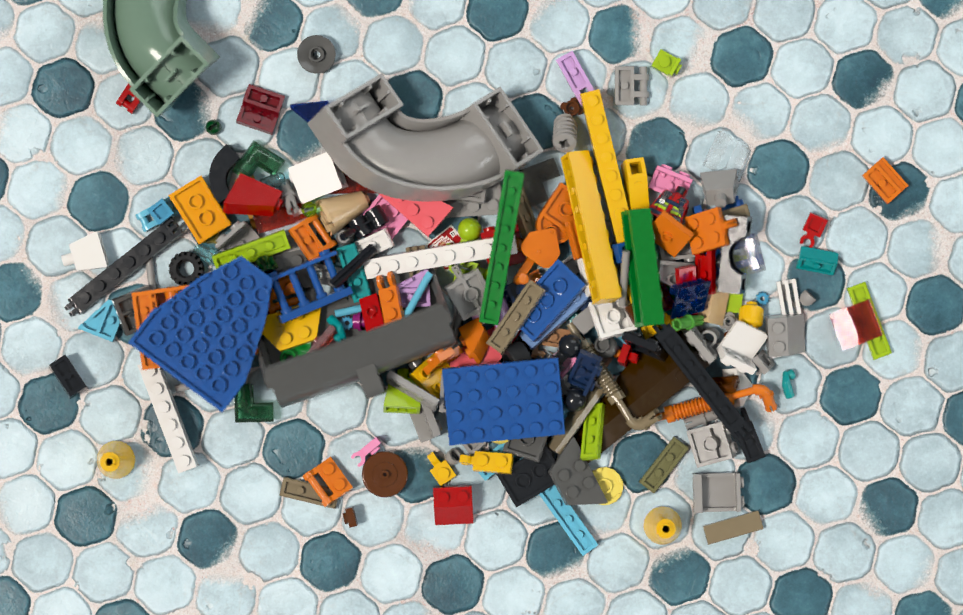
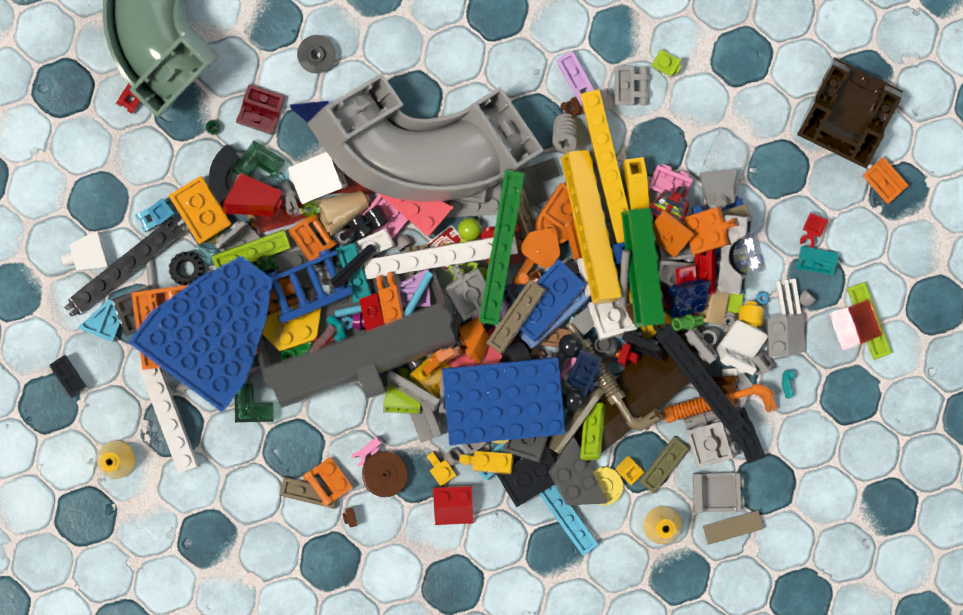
(402, 243): none -> light grey hinge
(629, 470): none -> yellow slope
(850, 112): none -> dark brown slope

